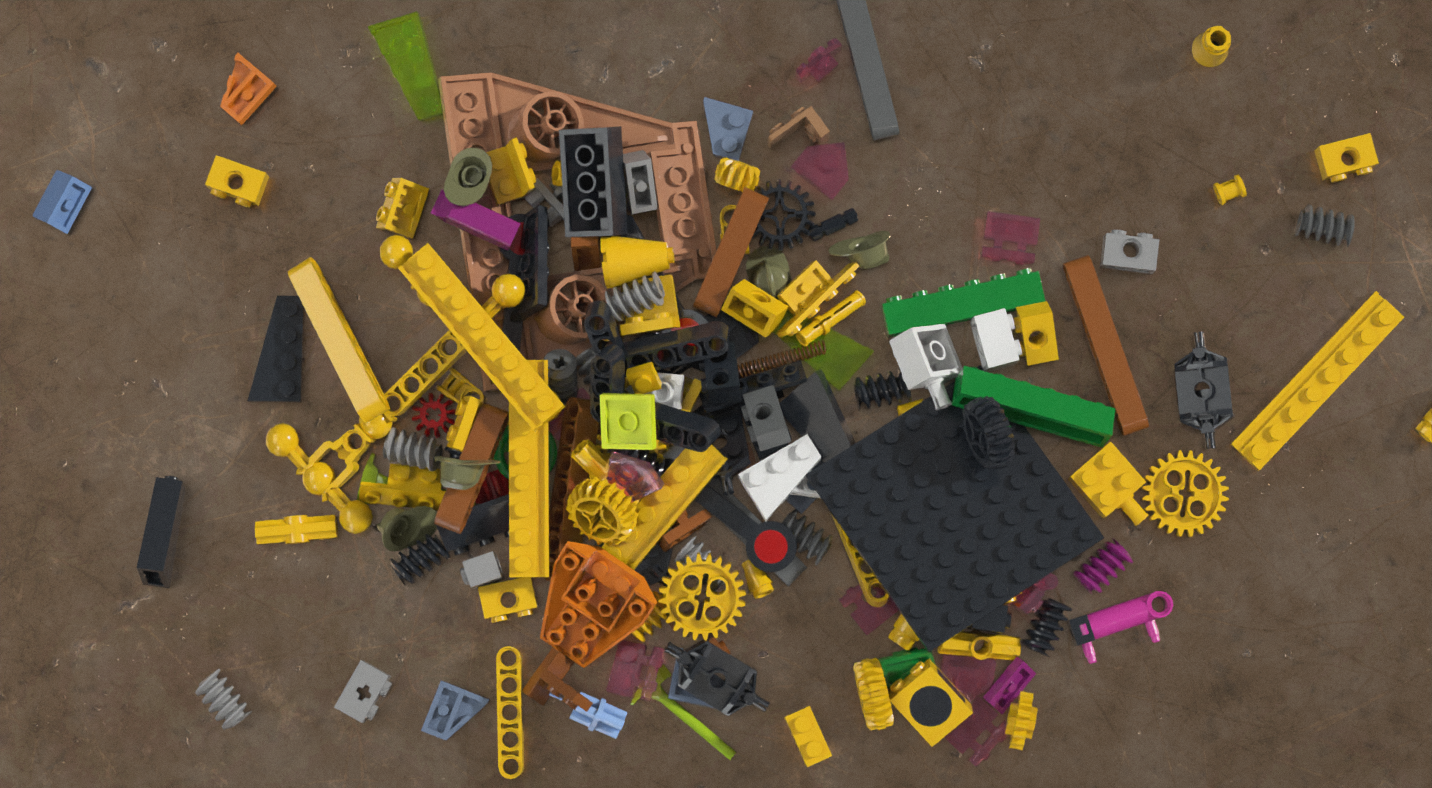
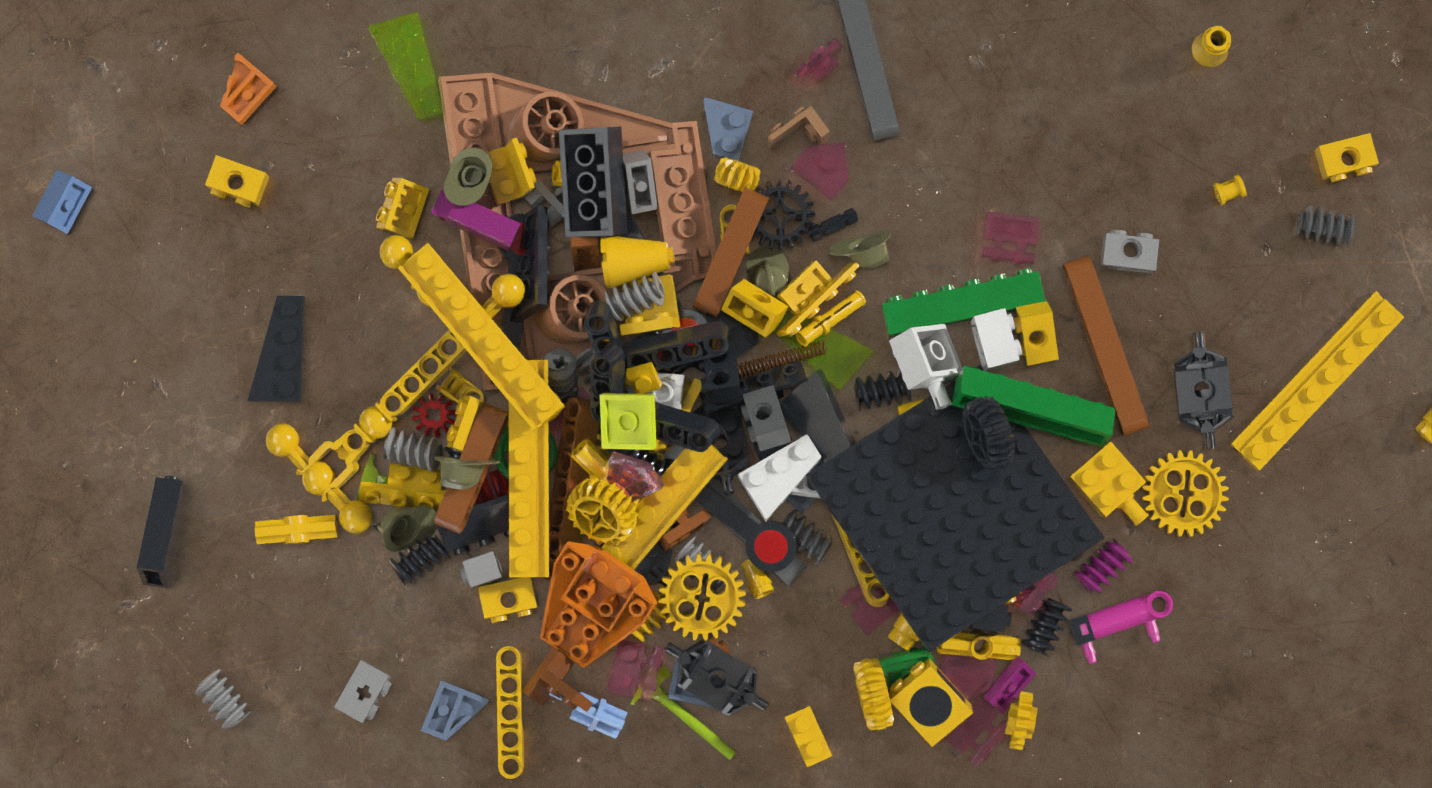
(338, 340): yellow beam -> none

